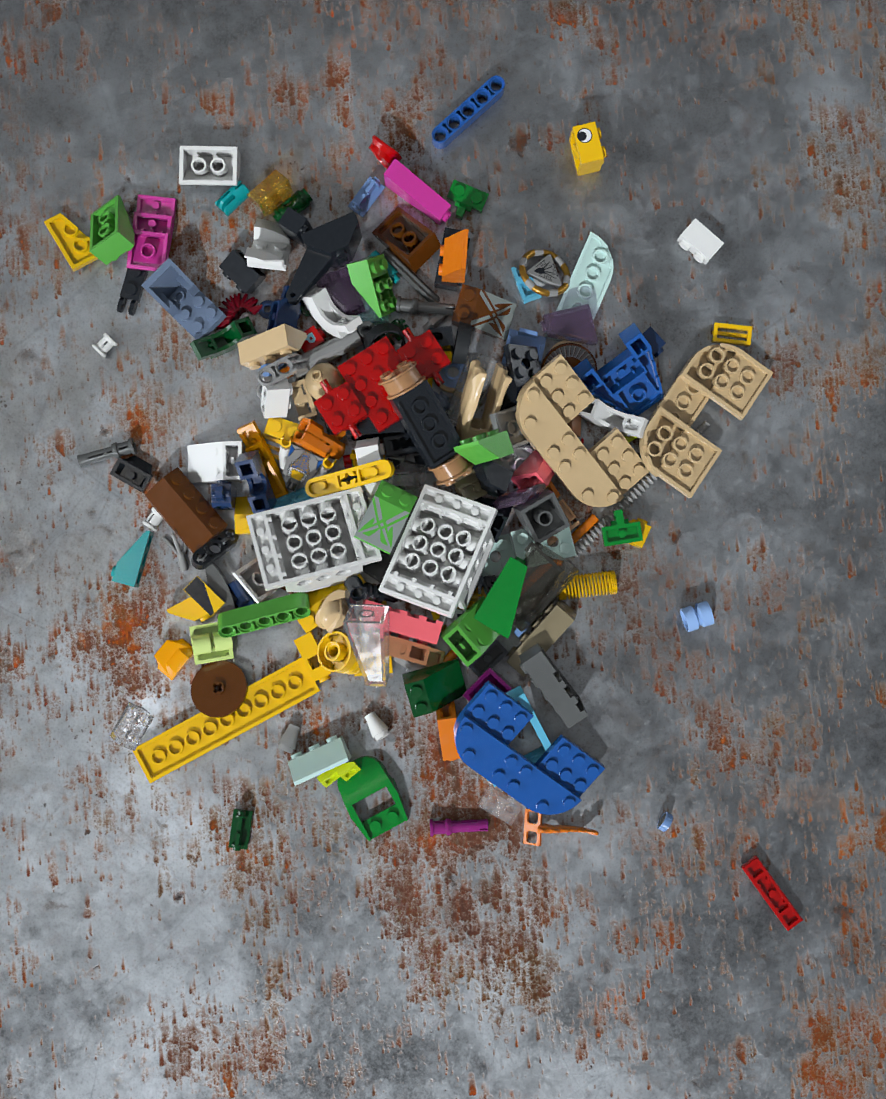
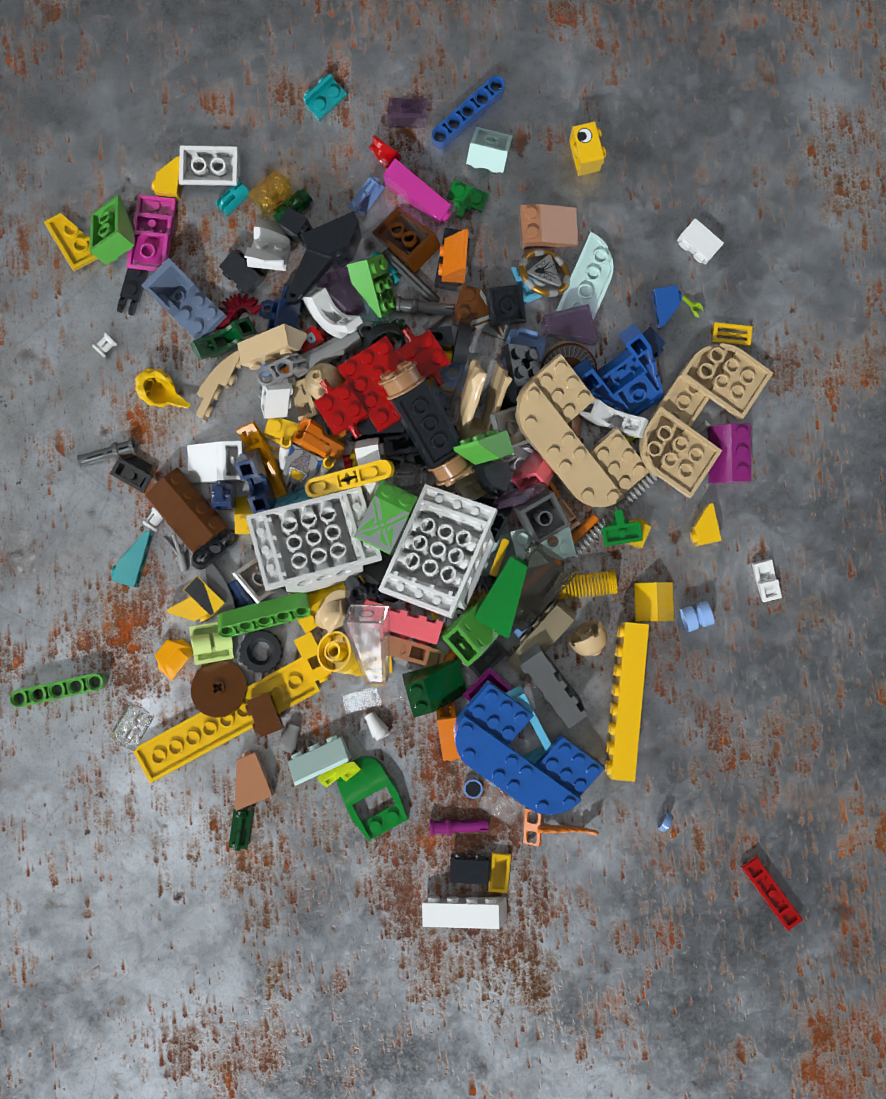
(49, 689): none -> bright green beam
(158, 389): none -> yellow hair
(167, 180): none -> yellow slope
(221, 376): none -> tan slope
(246, 651): none -> black tyre
(251, 780): none -> nougat slope
(264, 714): none -> reddish brown brick
(324, 97): none -> teal bracket
(371, 697): none -> clear slope
(407, 112): none -> clear purple slope
(464, 912): none -> white wedge
(469, 869): none -> black brick
(473, 788): none -> black tile
(489, 150): none -> light aqua slope
(499, 557): none -> yellow tile
(499, 872): none -> yellow tile
(505, 305): none -> black tile
(548, 226): none -> nougat slope
(589, 639): none -> tan cylinder
(627, 701): none -> yellow brick
(654, 601): none -> yellow slope
(665, 303): none -> blue slope
(694, 306): none -> lime hand
(706, 527): none -> yellow slope
(735, 459): none -> magenta slope
(766, 580): none -> white slope

